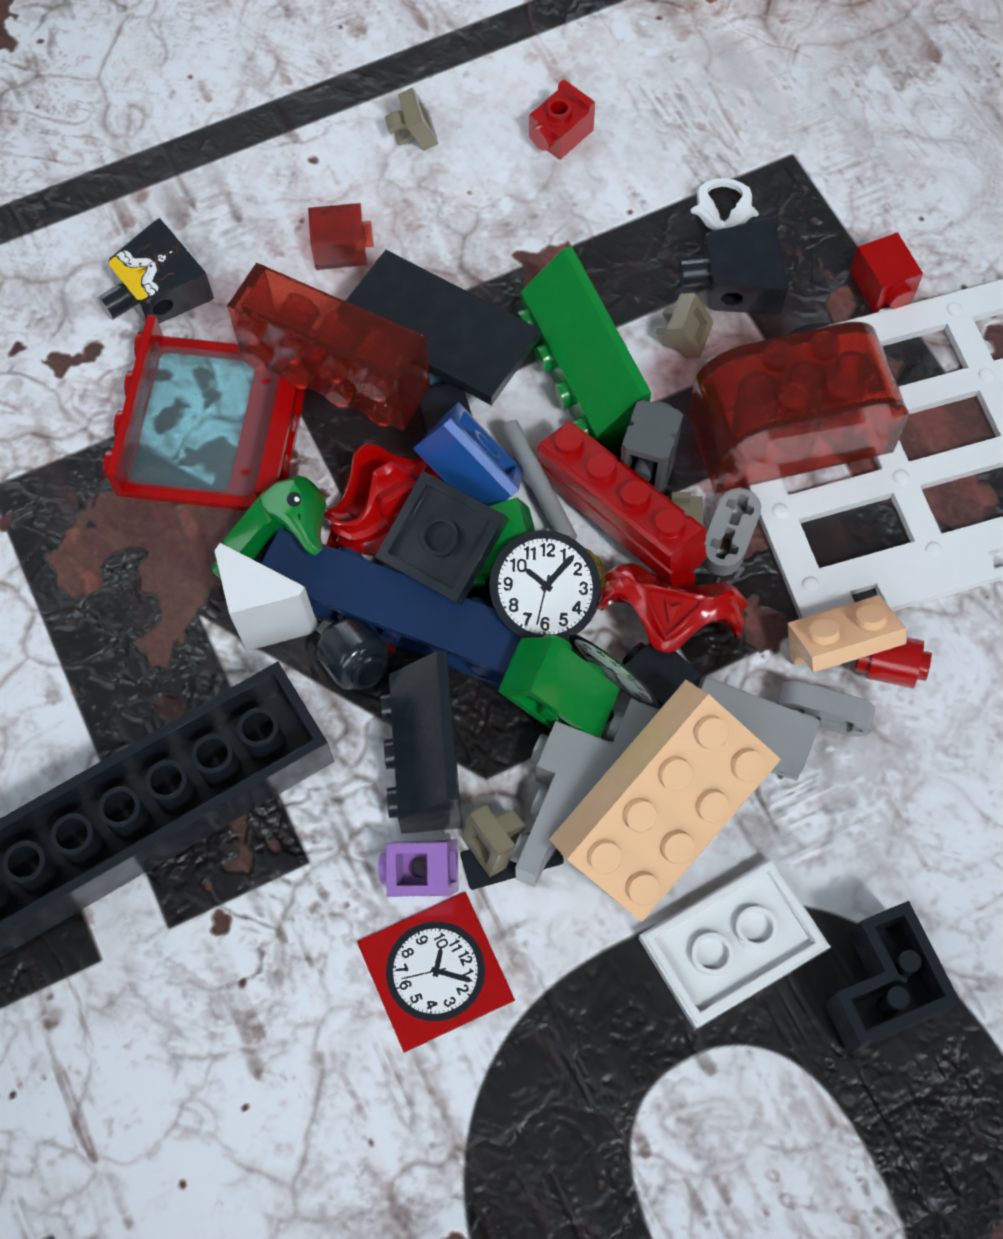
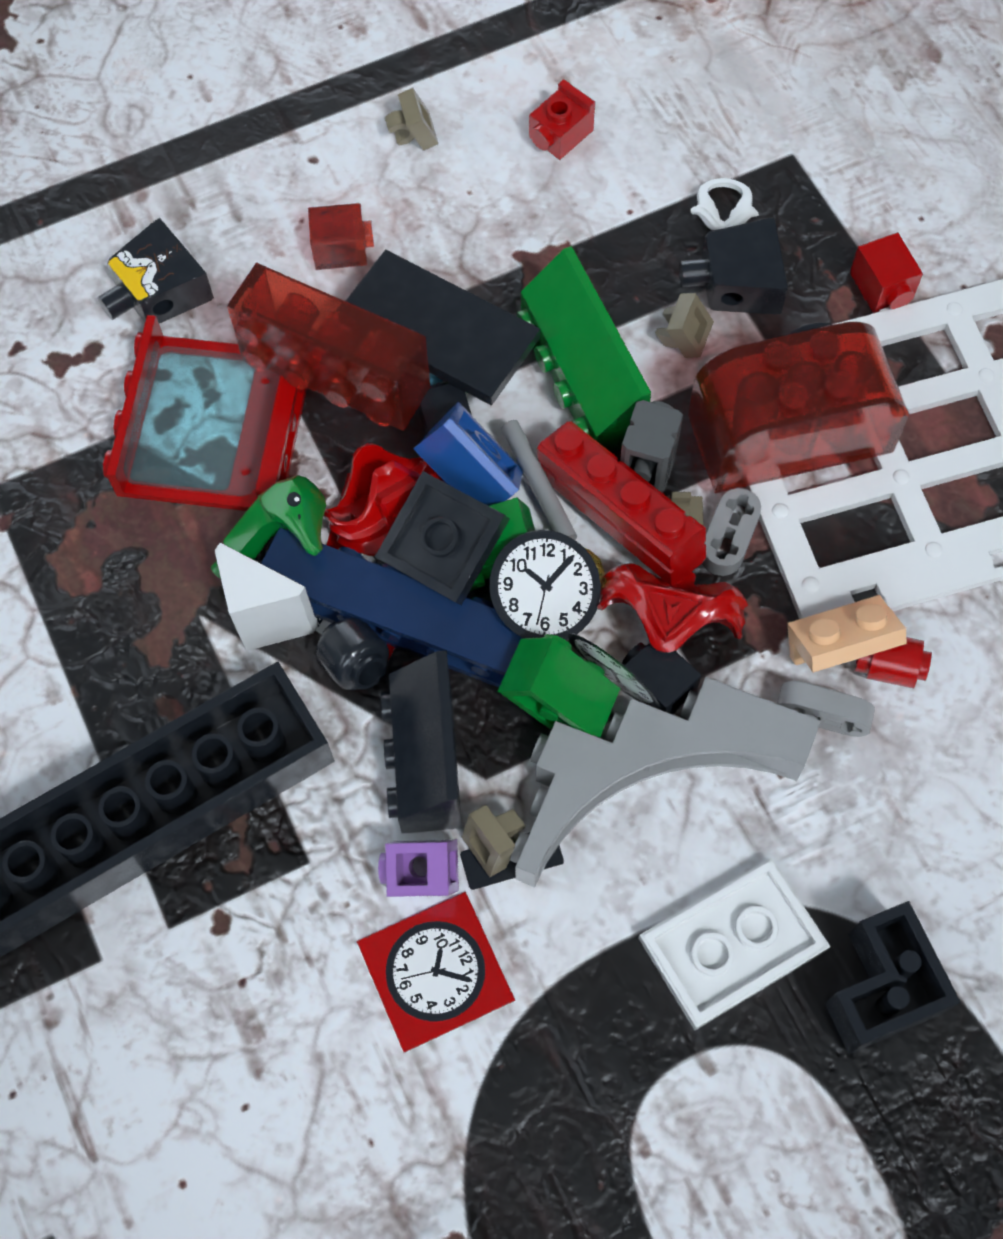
(664, 800): light nougat brick -> none

